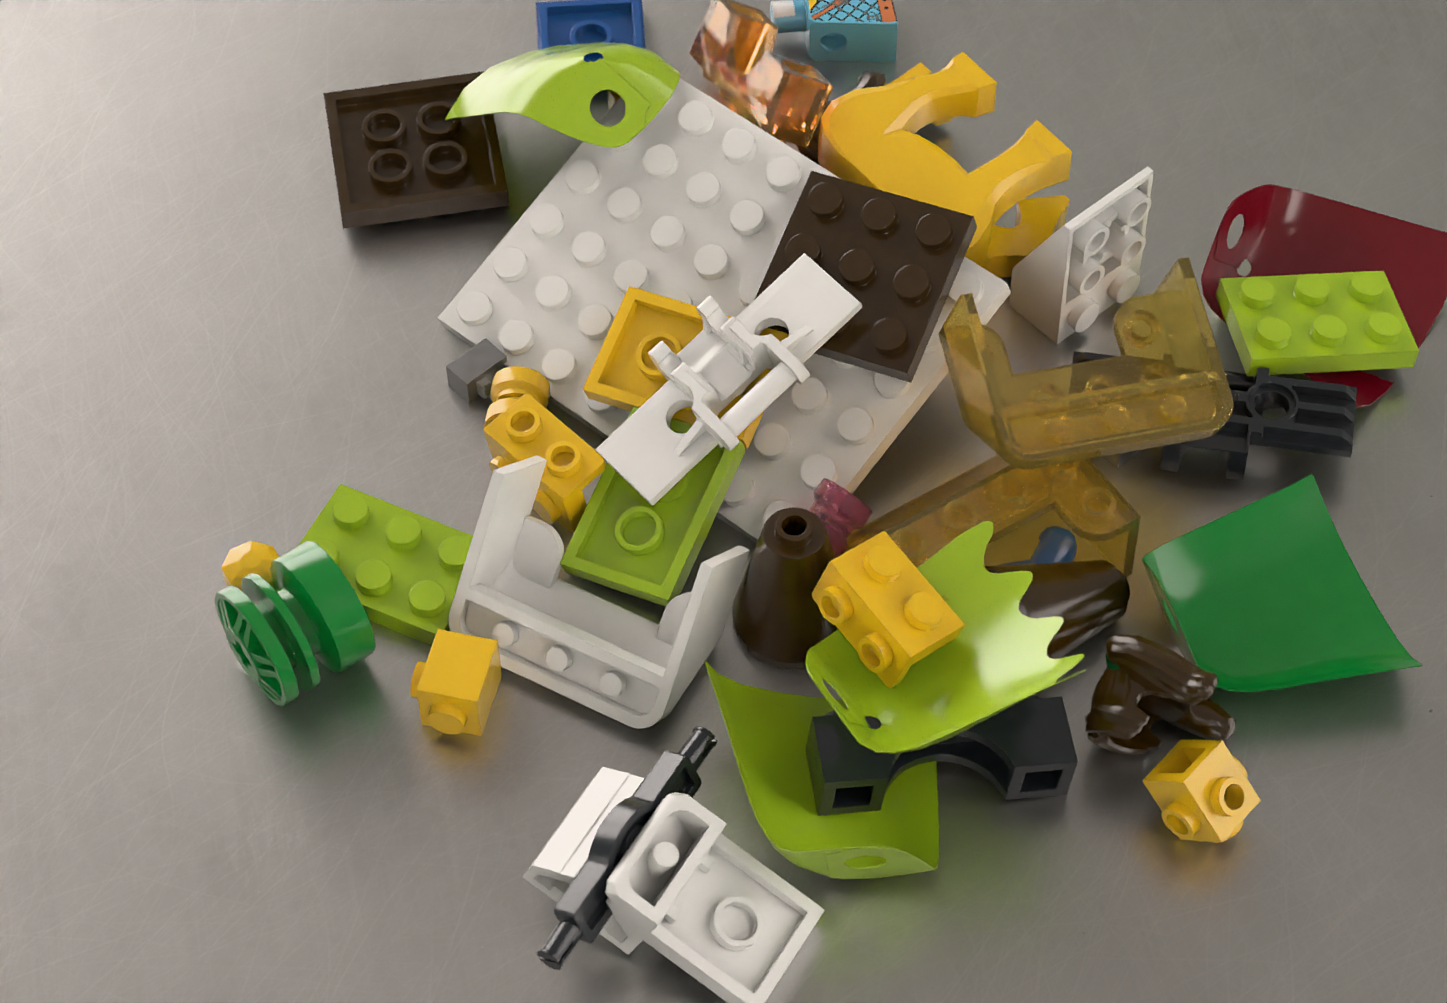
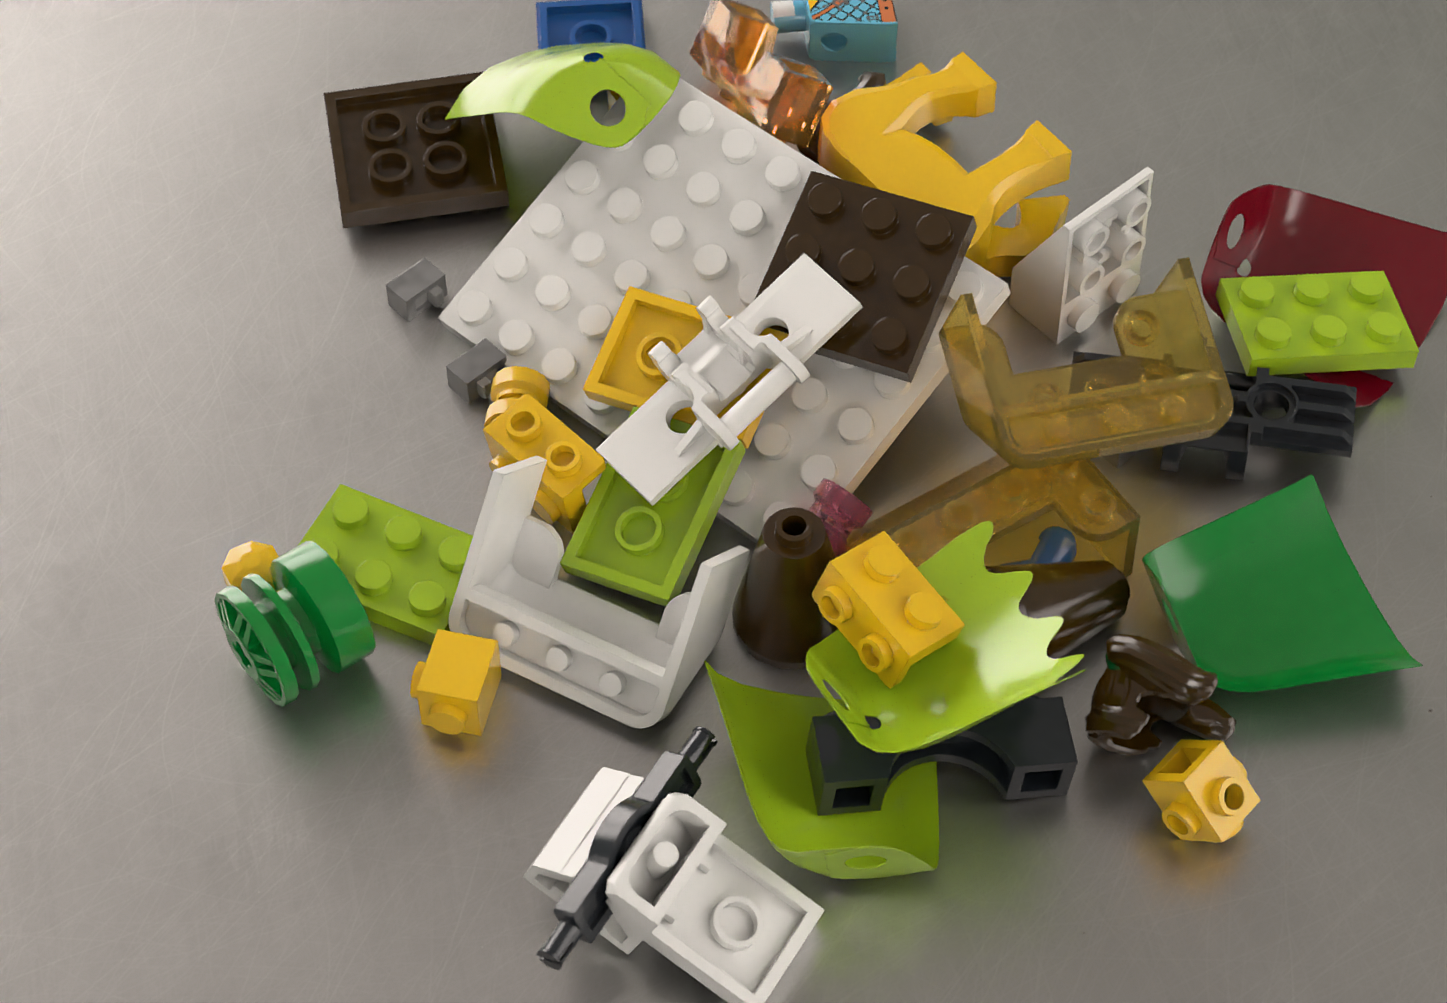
(417, 289): none -> flat silver piece

